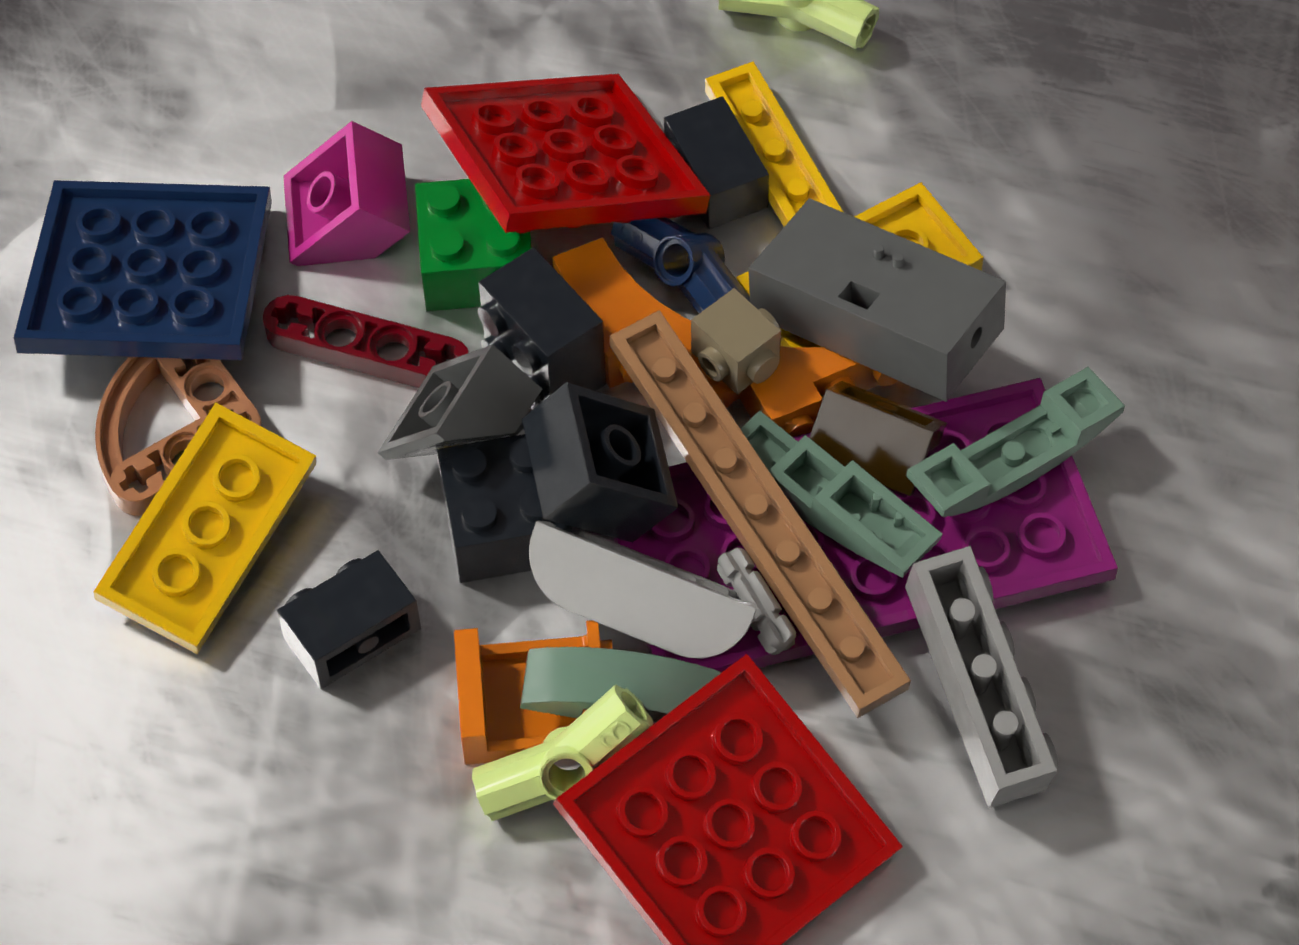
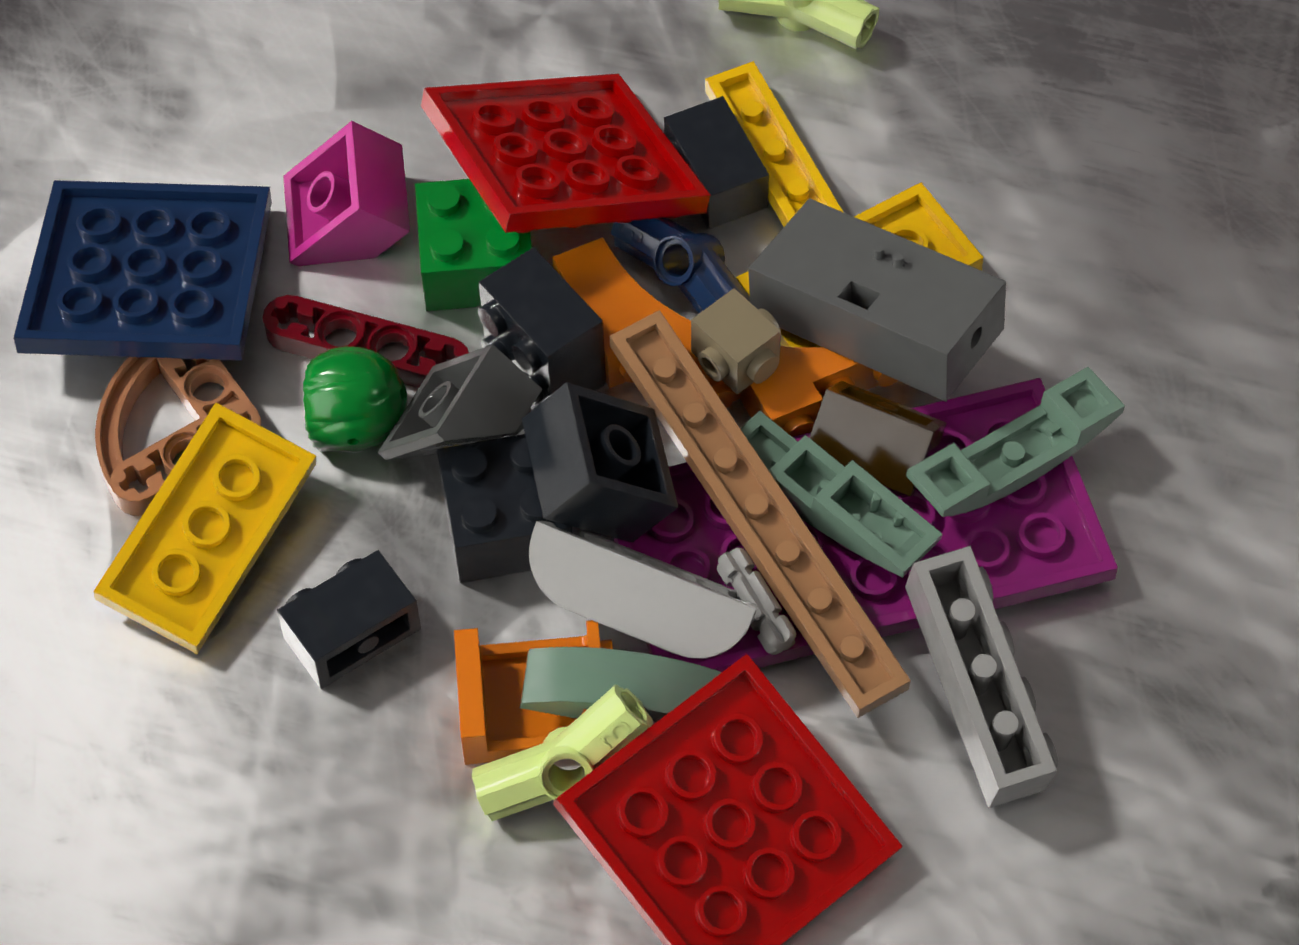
(351, 399): none -> green piece

